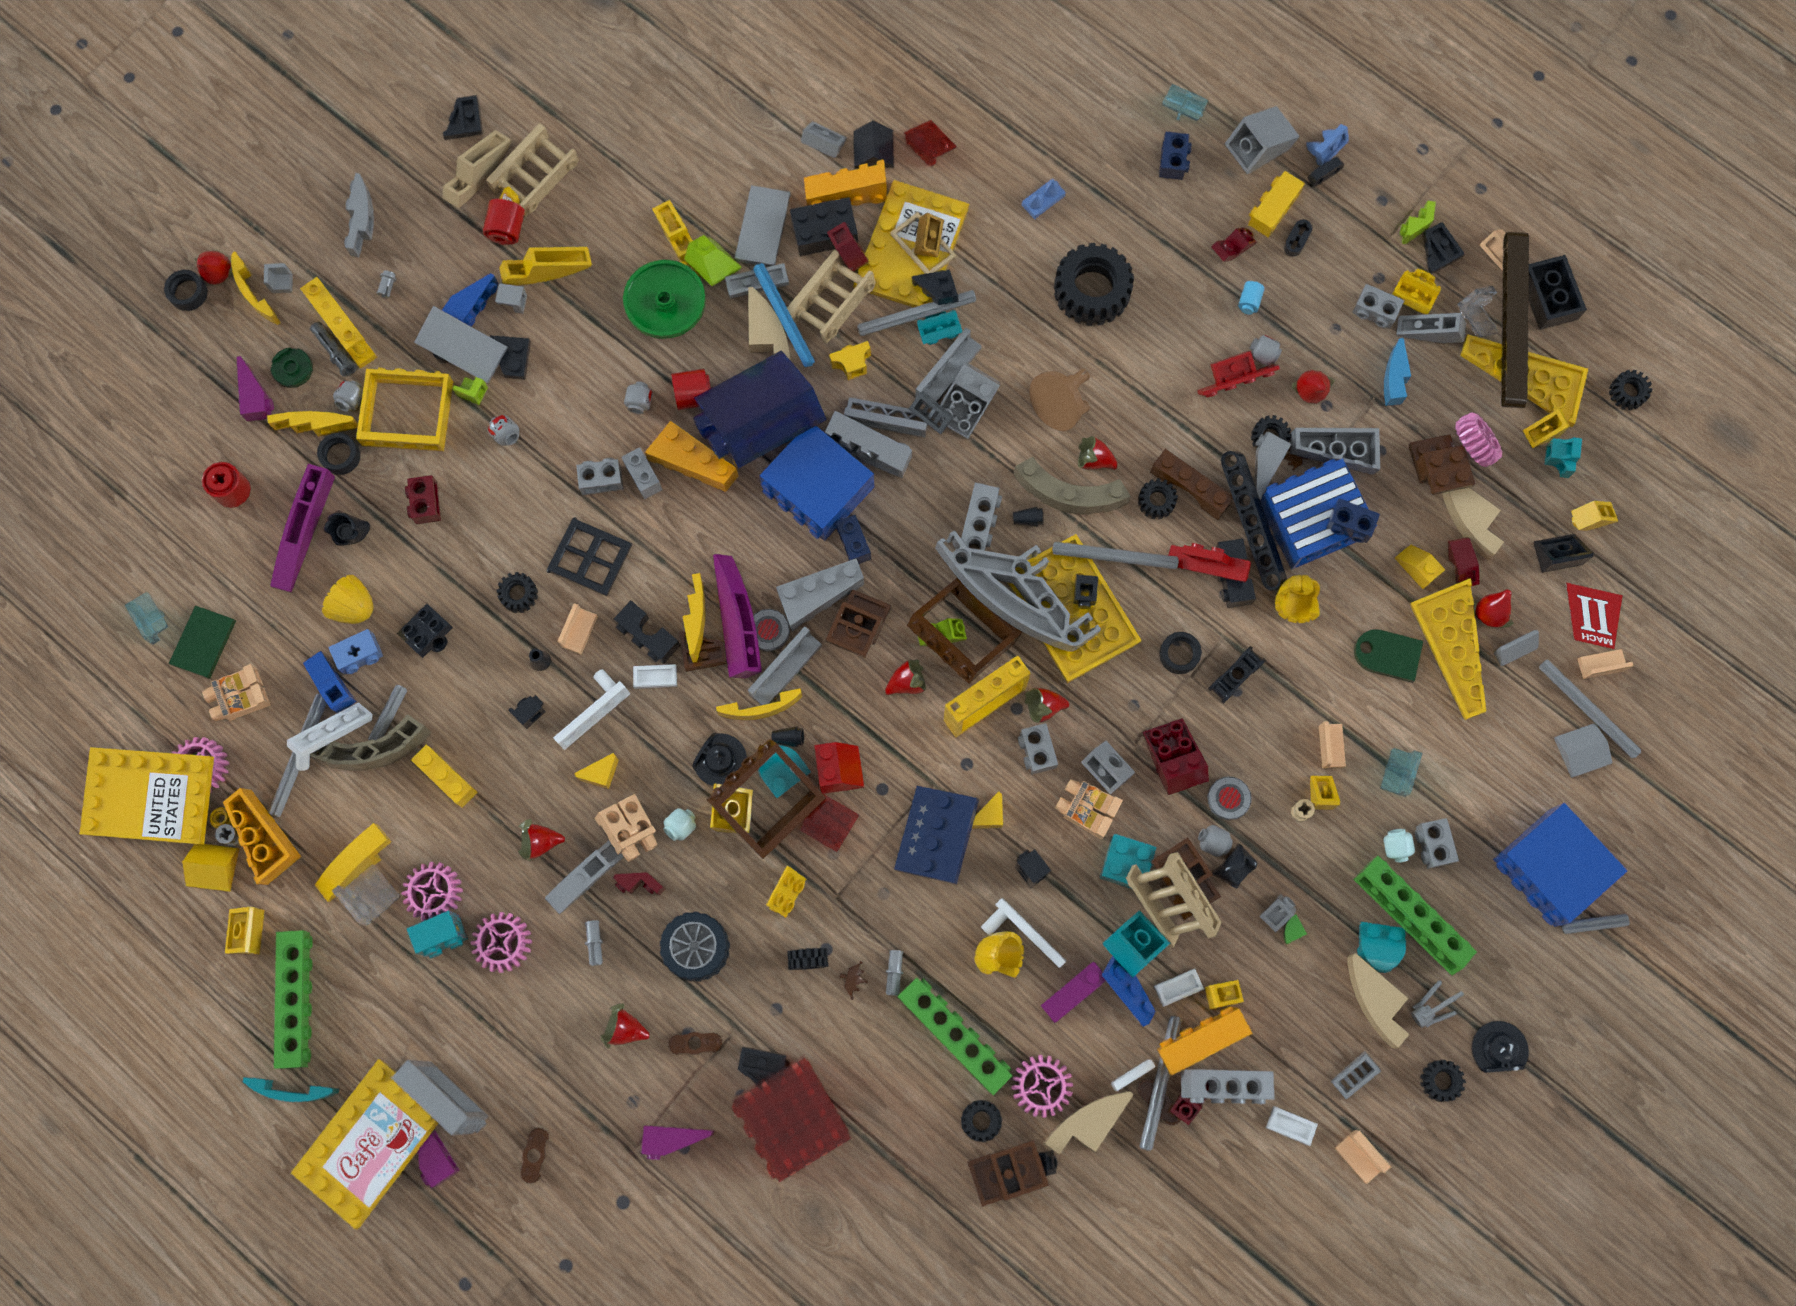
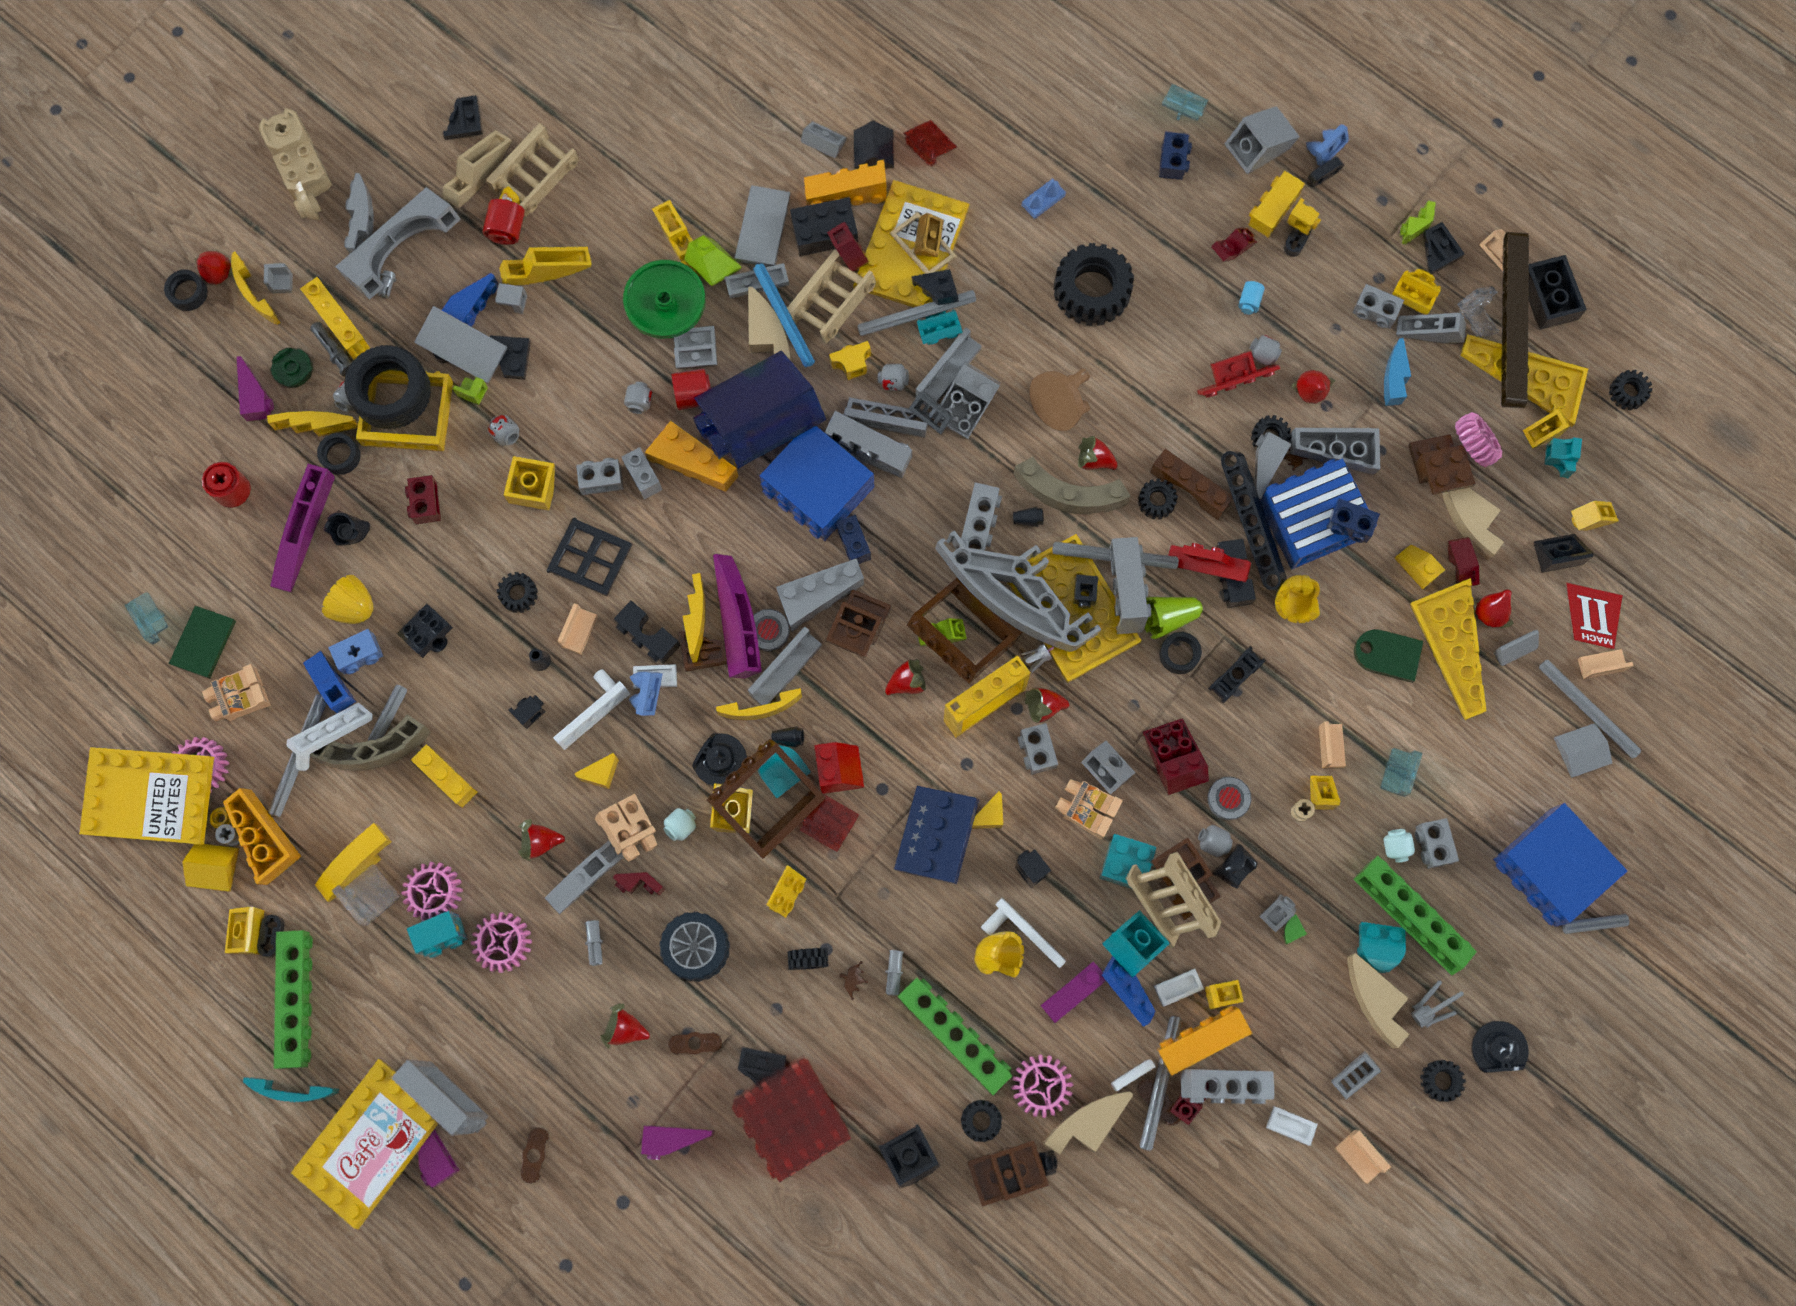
(265, 934): none -> black beam
(296, 161): none -> tan brick
(371, 364): none -> black tyre
(422, 213): none -> light grey arch
(530, 483): none -> yellow slope
(649, 686): none -> medium blue tile
(696, 348): none -> light grey slope
(893, 377): none -> light grey head
(909, 1157): none -> black slope
(1040, 653): none -> flat silver piece
(1129, 585): none -> light grey wedge
(1171, 614): none -> lime cone
(1304, 217): none -> yellow brick

